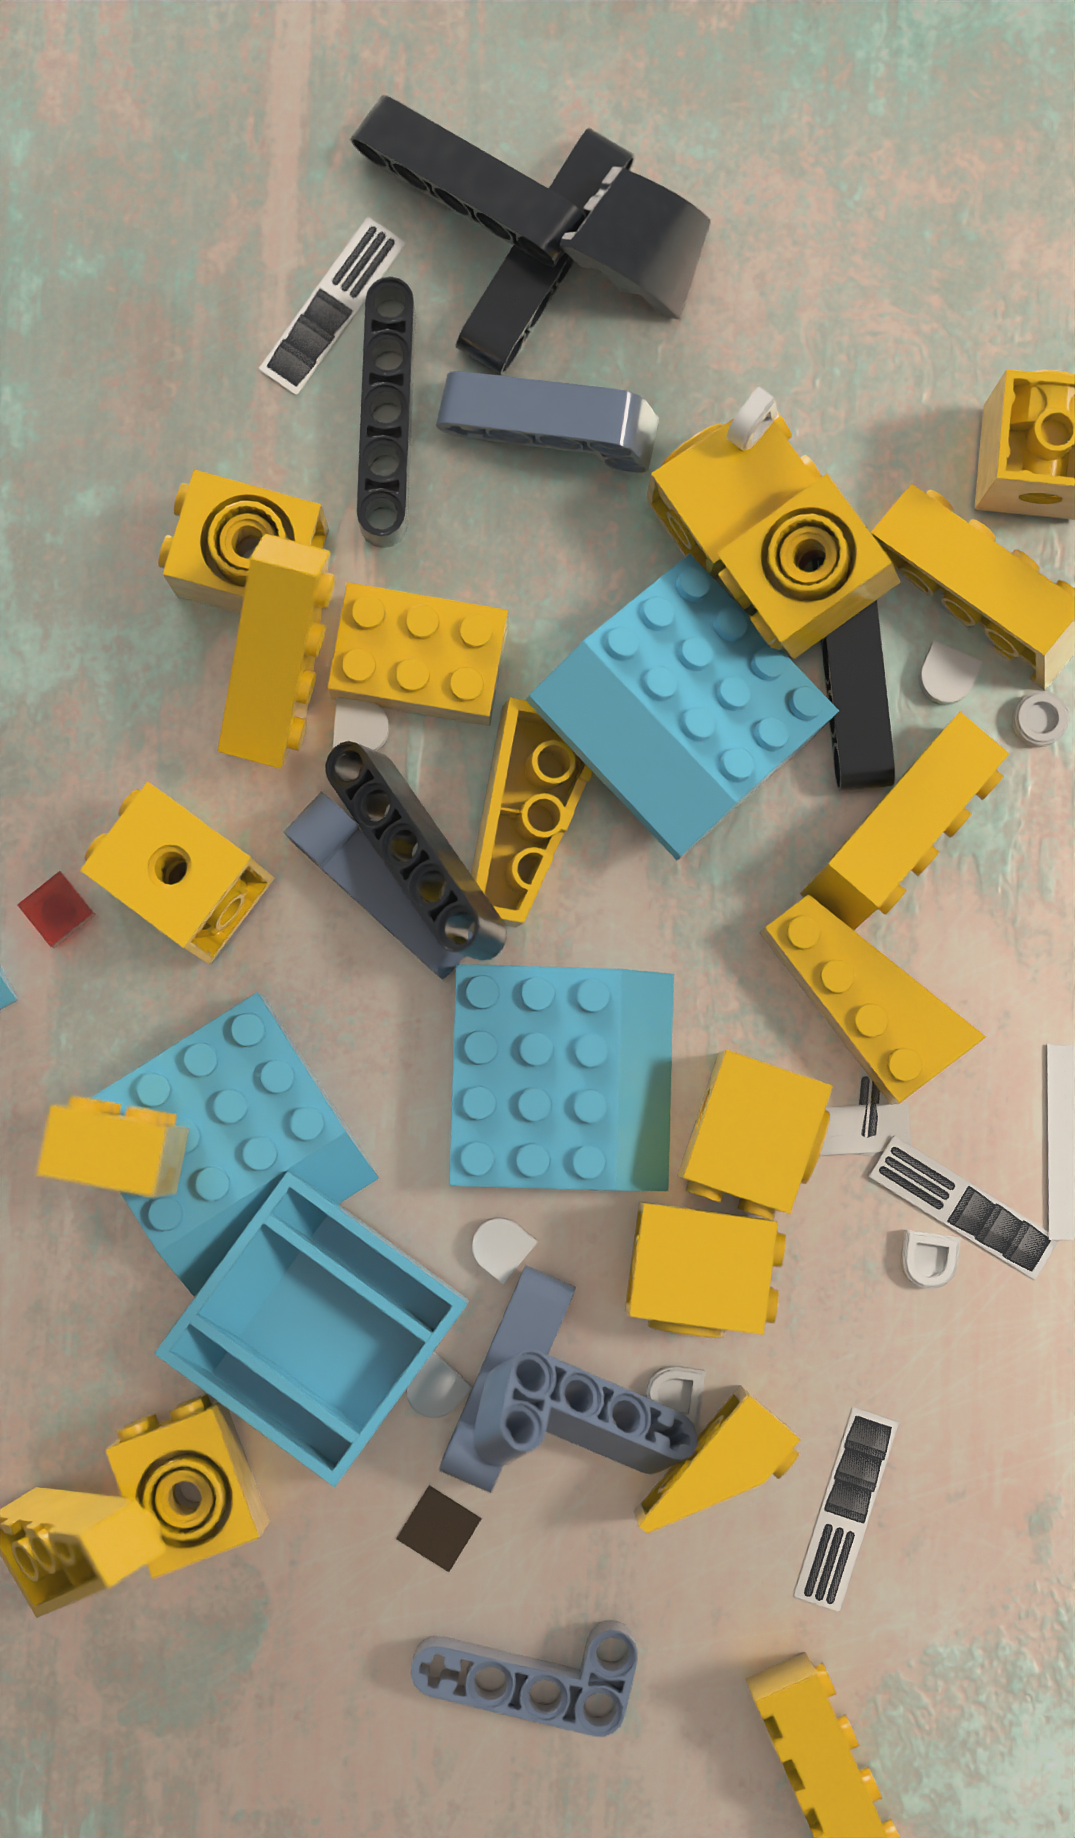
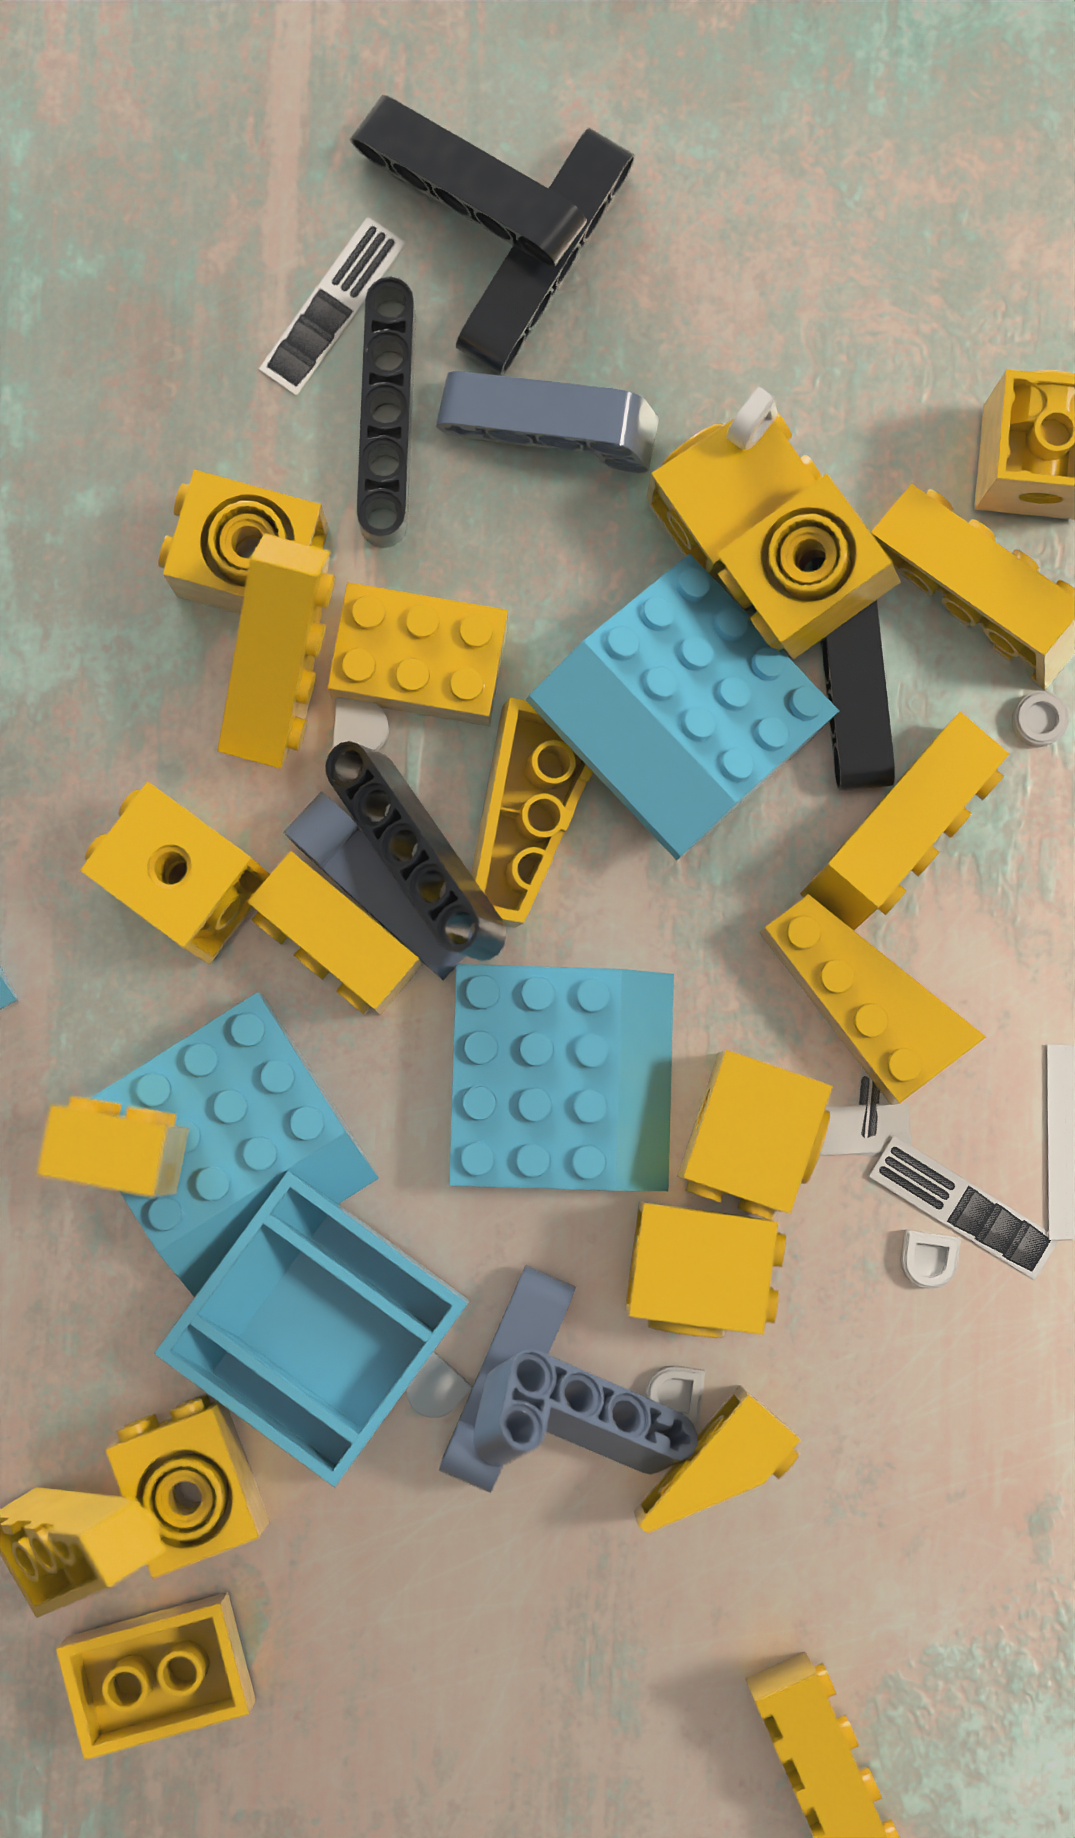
(56, 909): clear red plate -> none
(156, 1676): none -> yellow brick
(333, 935): none -> yellow brick
(439, 1528): dark brown sticker -> none
(501, 1247): white tile -> none
(523, 1672): sand blue beam -> none
(641, 239): black slope -> none
(846, 1509): sticker -> none
(947, 674): white tile -> none

